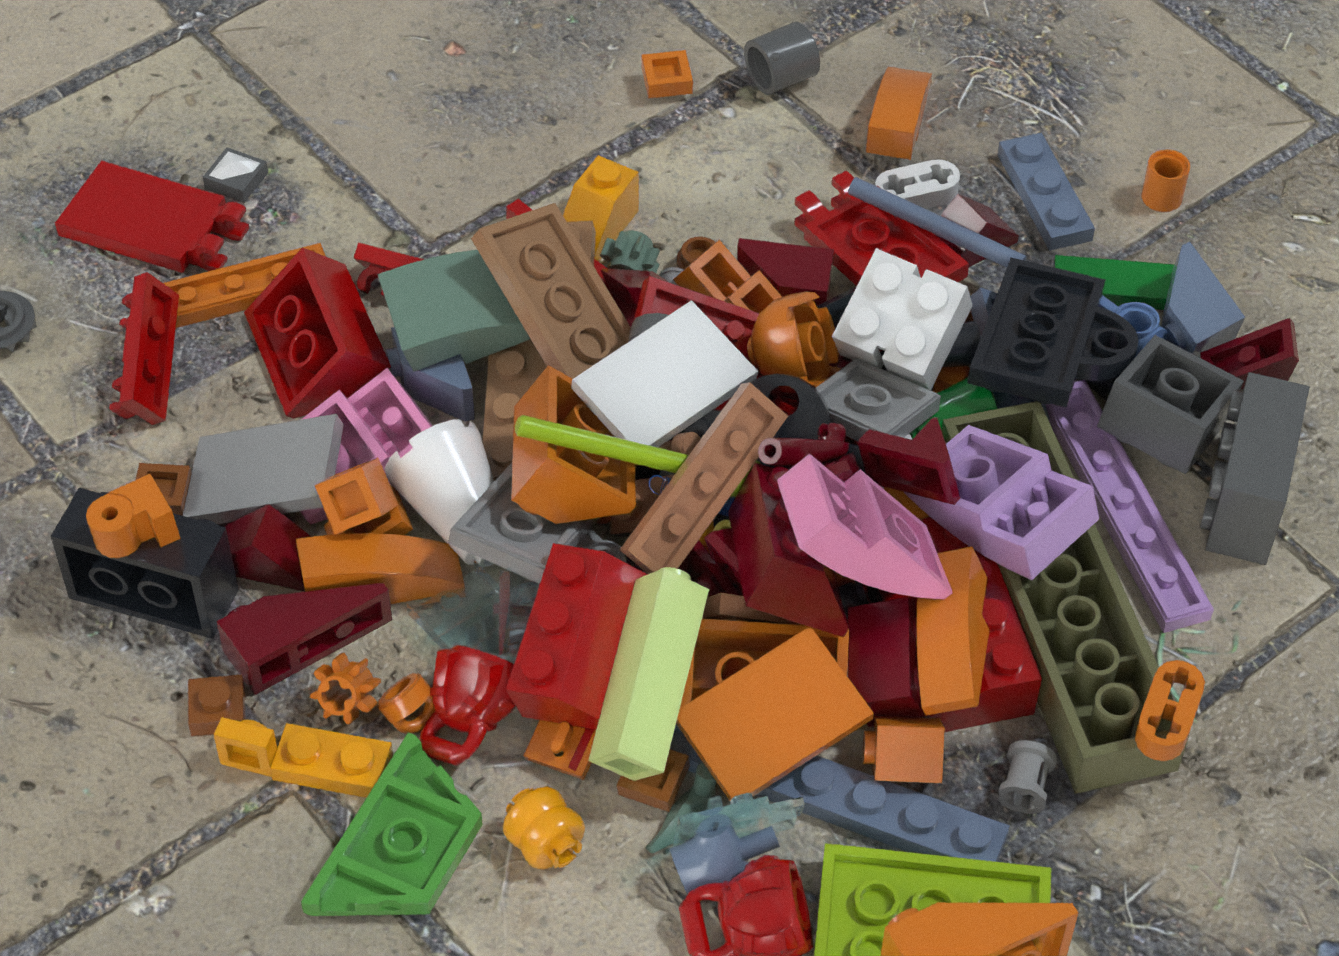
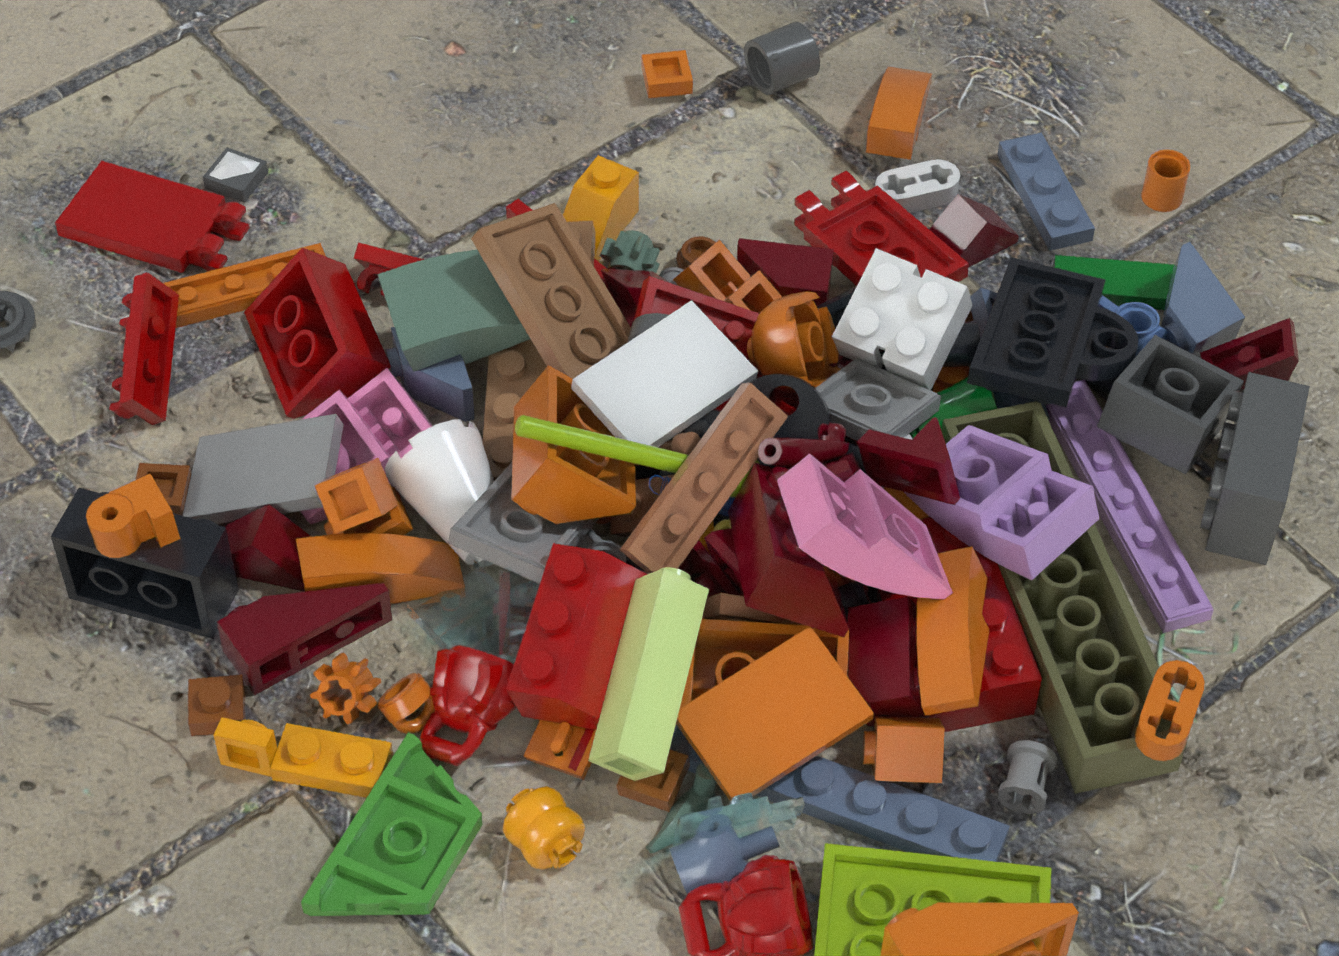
(932, 222): sand blue bar -> none

